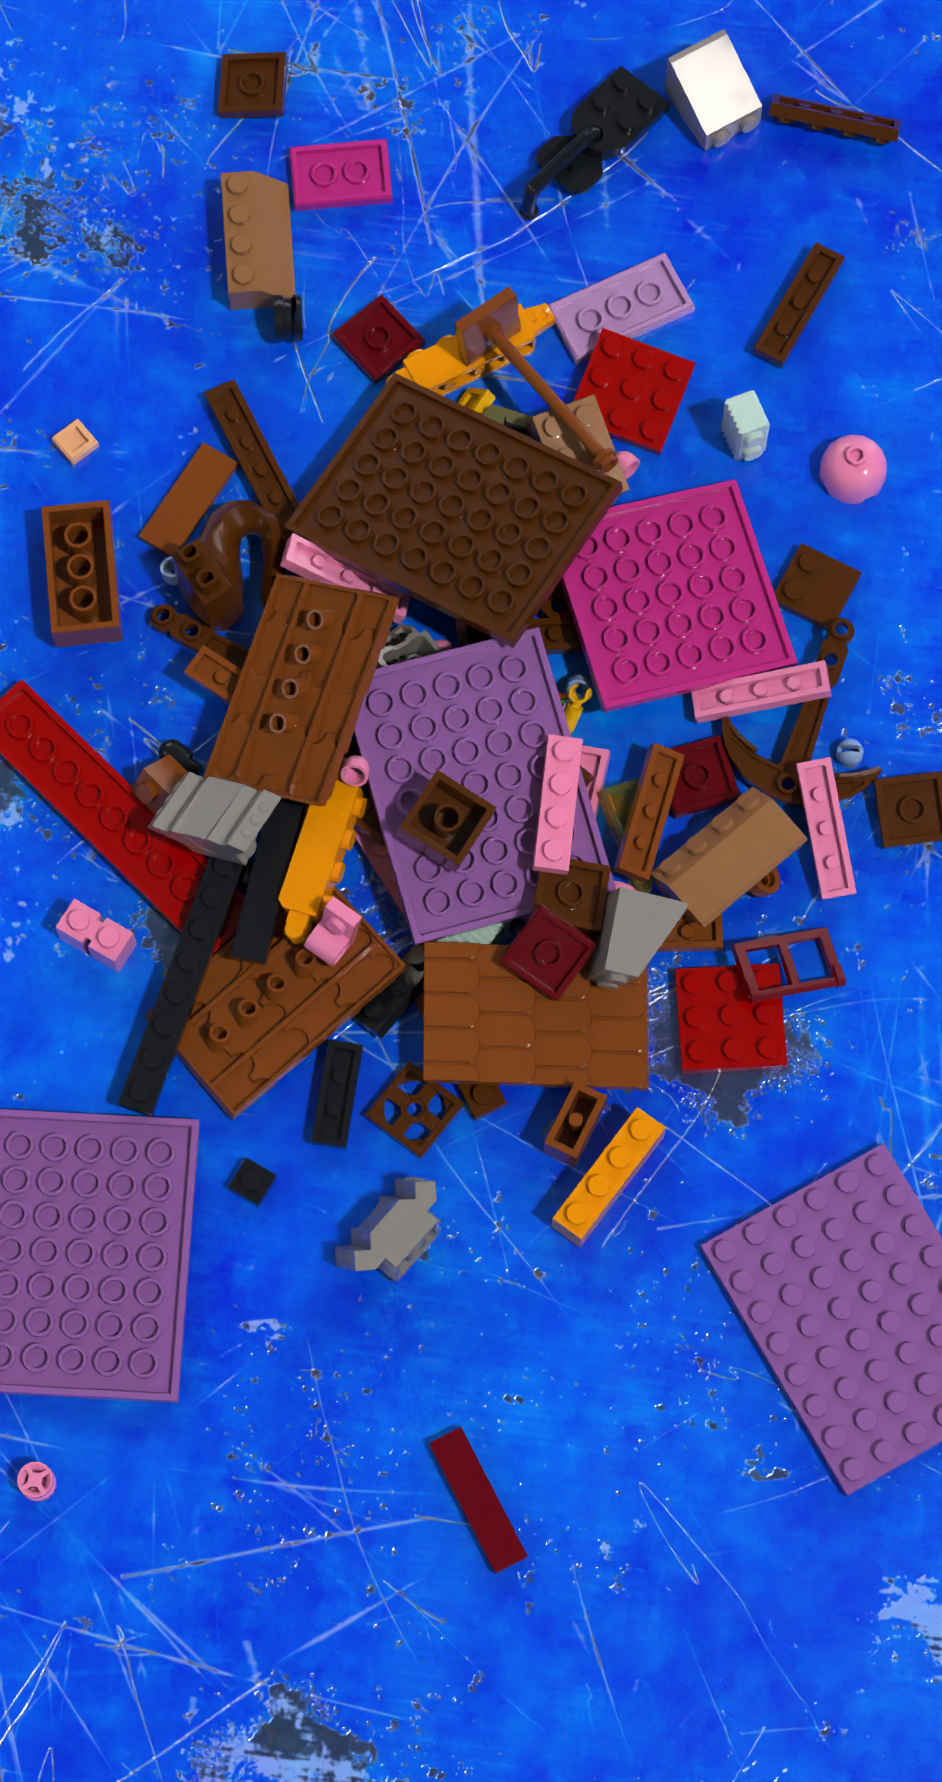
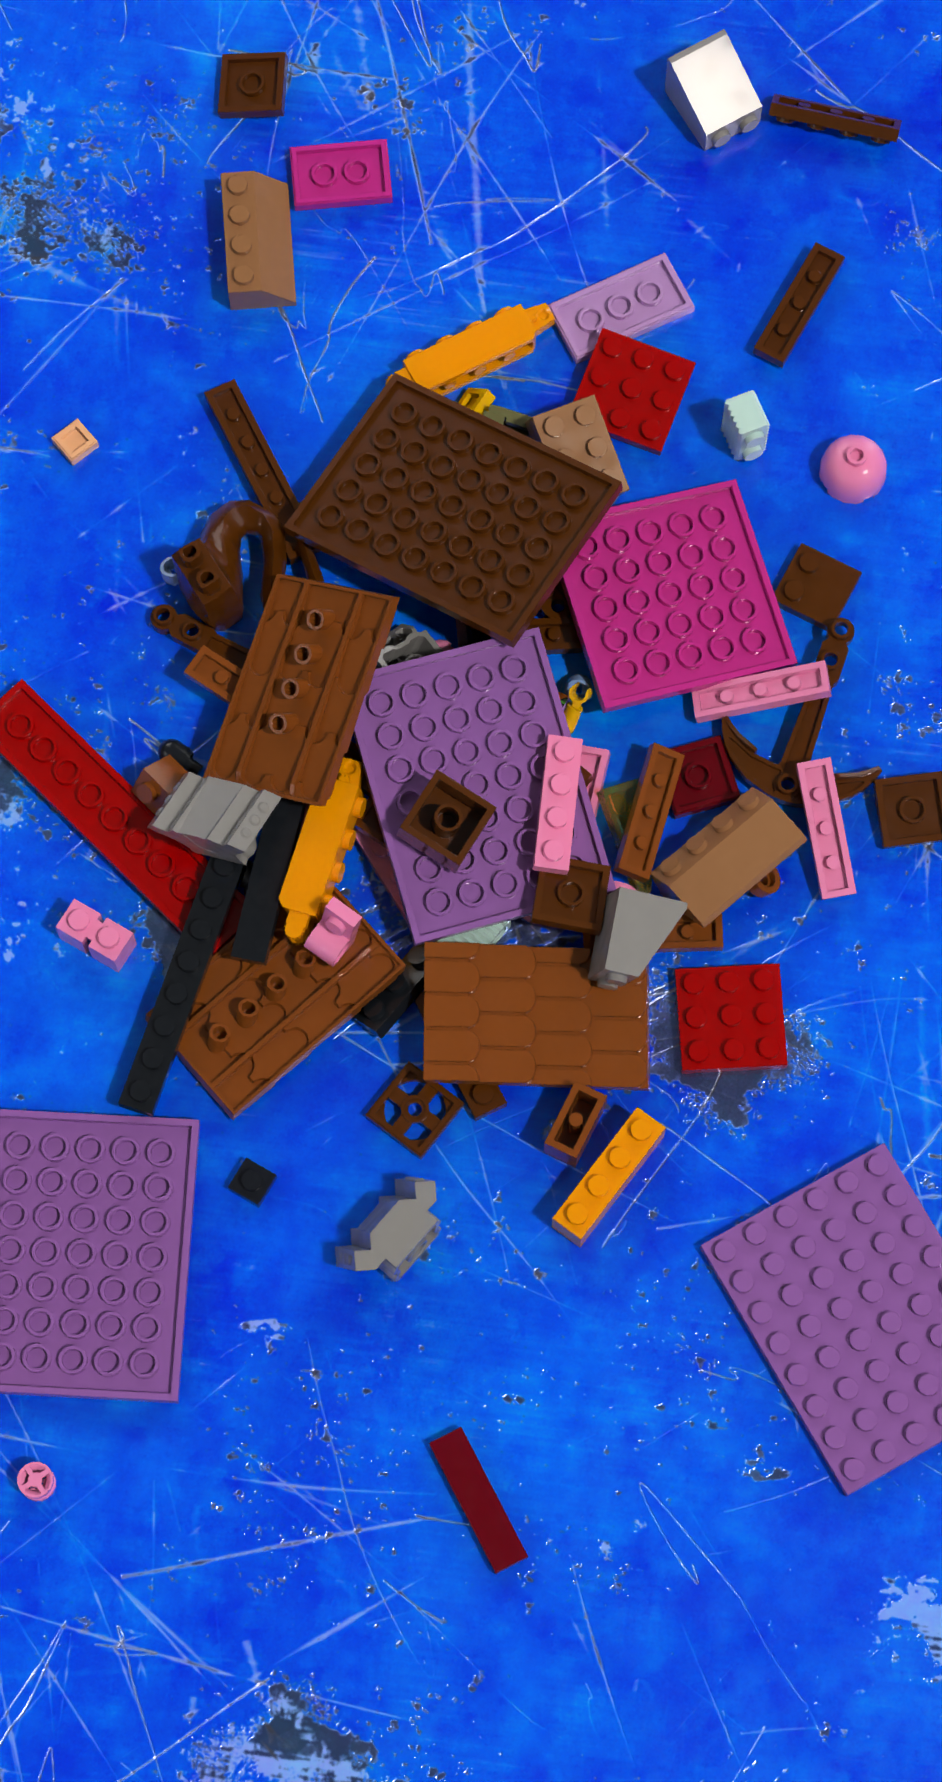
(82, 573): dark orange brick -> none
(189, 500): dark orange piece -> none
(284, 317): black wheel -> none
(314, 564): bright pink plate -> none
(337, 1094): black plate -> none
(355, 771): bright pink hinge -> none
(378, 339): dark red tile -> none
(490, 328): dark orange tile -> none
(548, 952): dark red tile -> none
(615, 113): black plate -> none
(628, 463): bright pink hinge -> none
(781, 942): dark red window -> none
(849, 759): light blue hinge -> none

